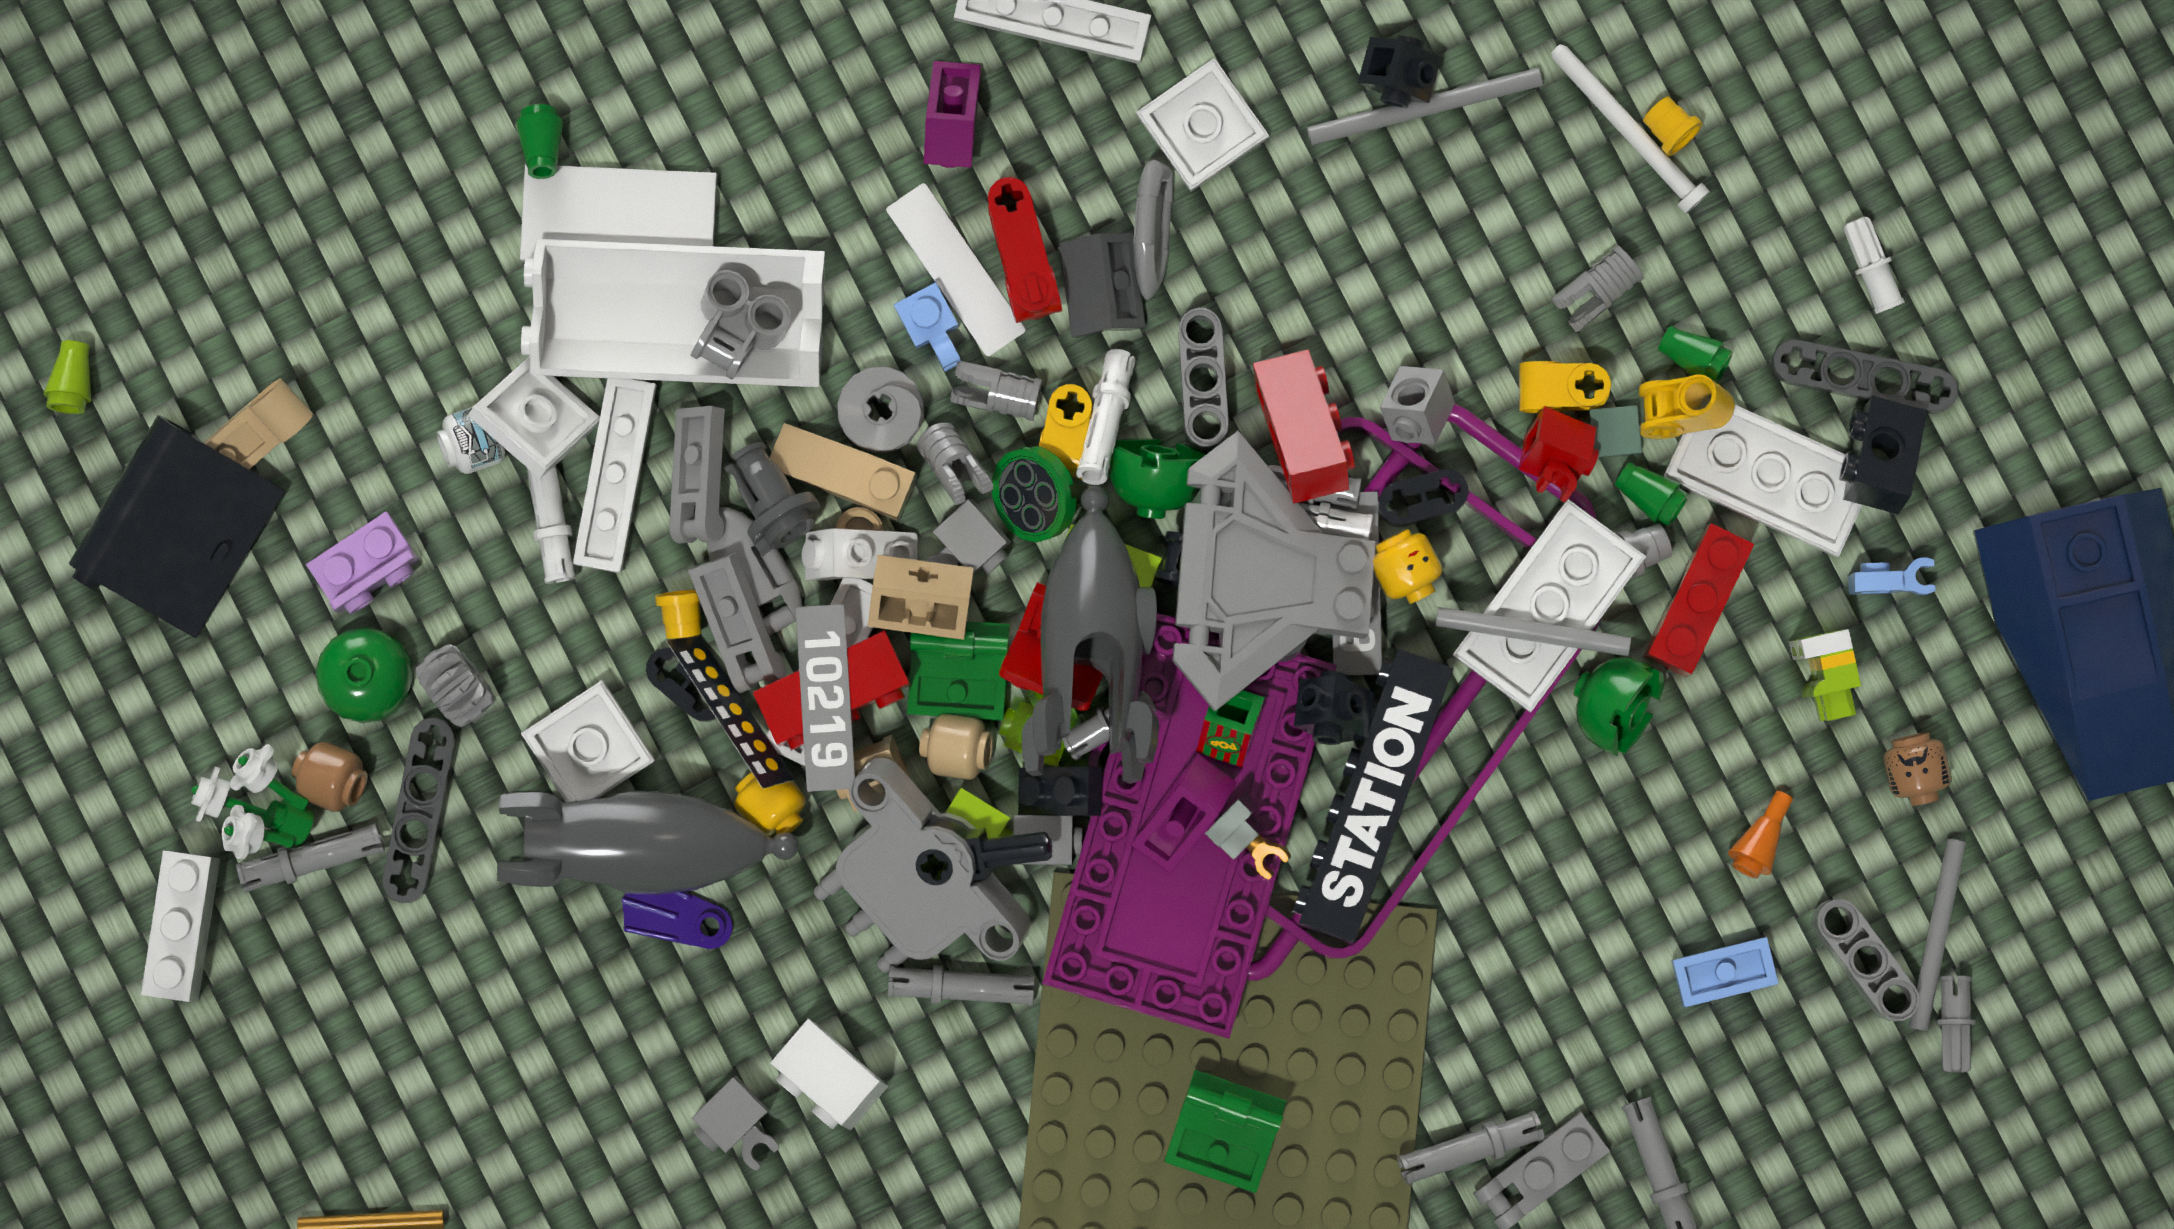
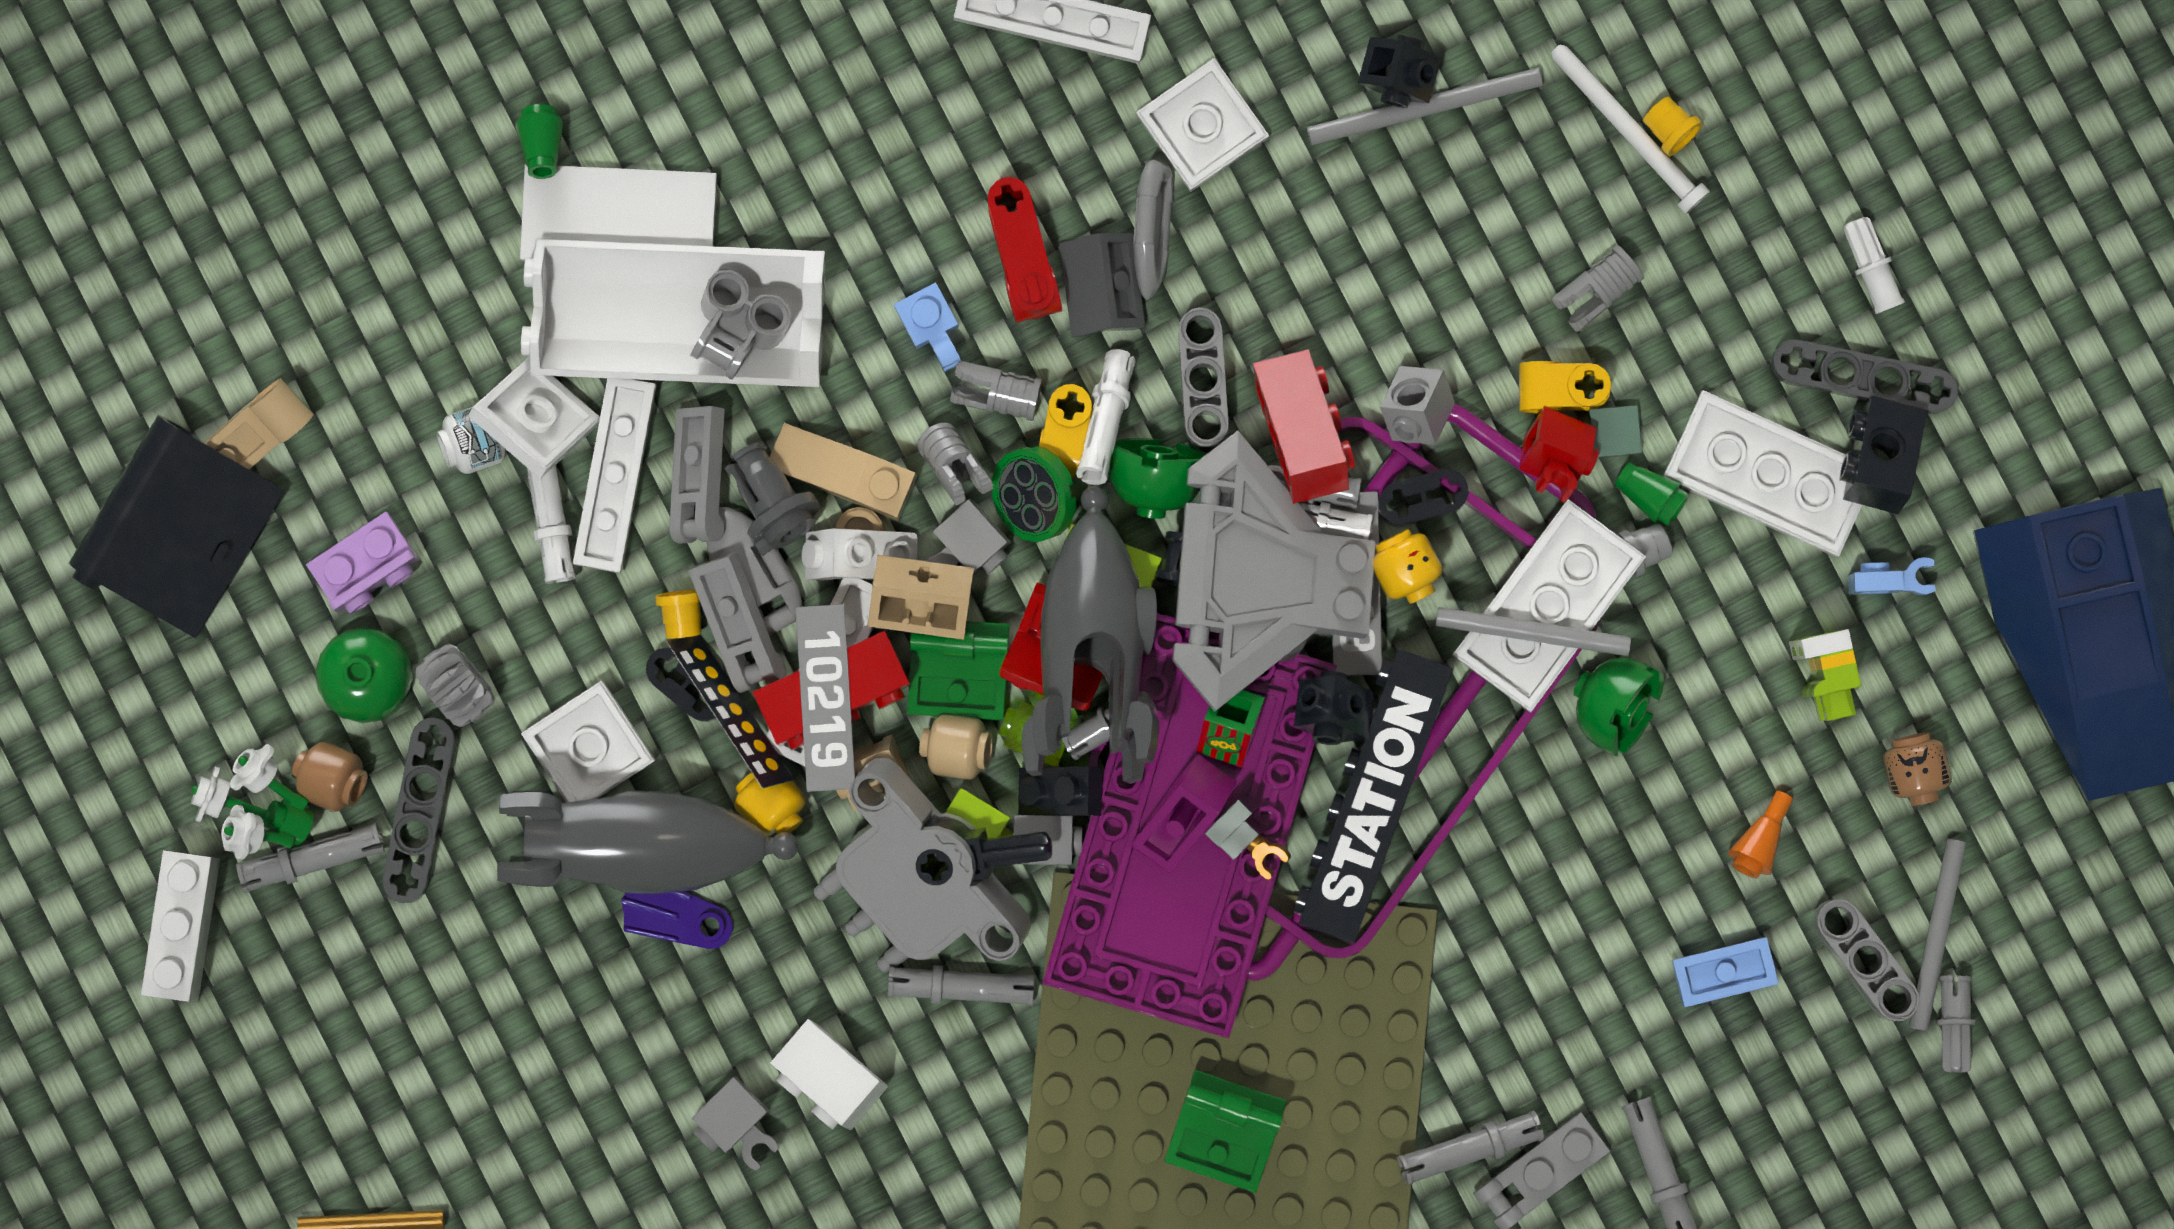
(69, 381): lime cone -> none
(856, 414): light grey piece -> none
(952, 114): magenta slope -> none
(955, 269): white sticker -> none
(1674, 406): yellow piece -> none
(1696, 353): green cone -> none
(1699, 600): red arch -> none

